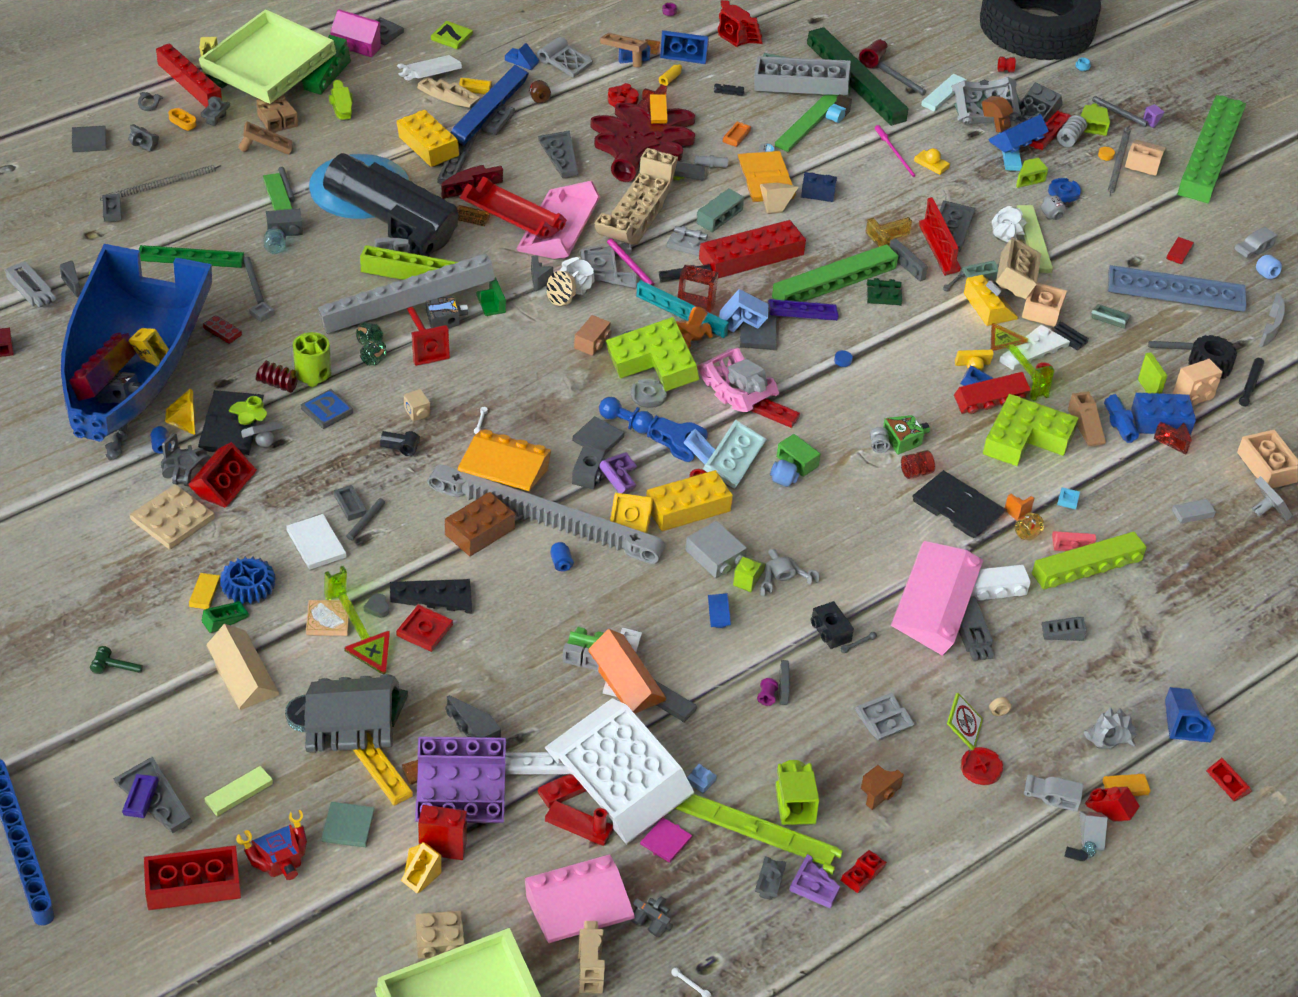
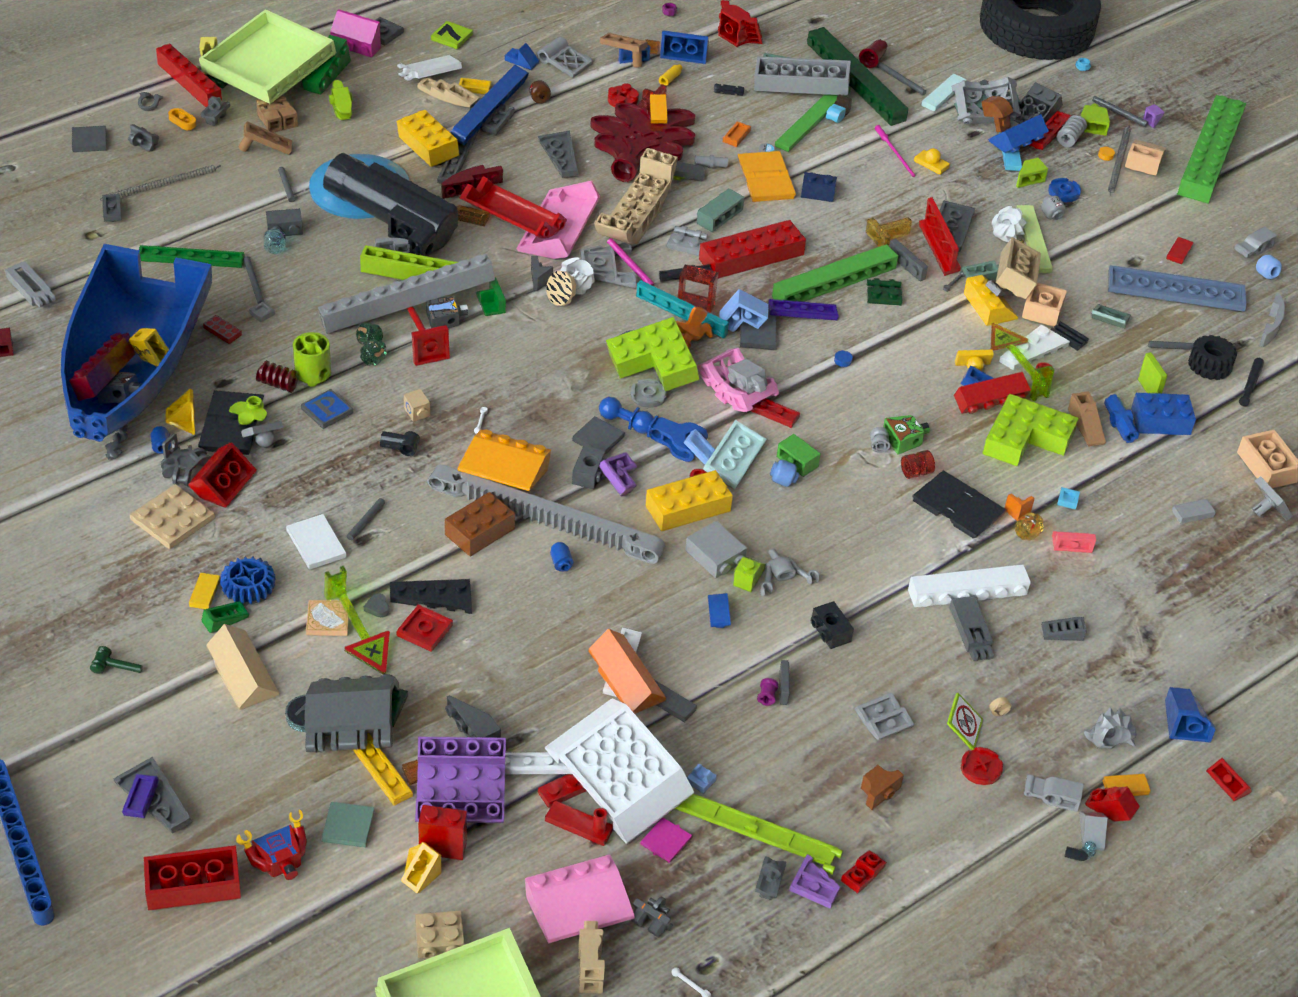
(70, 277): dark grey slope -> none
(238, 791): yellowish green tile -> none
(277, 192): bright green tile -> none
(350, 502): dark grey tile -> none
(577, 648): hips -> none
(592, 335): nougat brick -> none
(632, 511): yellow tile -> none
(777, 196): tan slope -> none
(795, 786): lime piece -> none
(845, 648): dark grey hinge -> none
(937, 595): bright pink slope -> none
(1006, 64): red wheel -> none
(1088, 560): lime brick -> none
(1175, 438): clear red slope -> none
(1198, 381): light nougat brick -> none

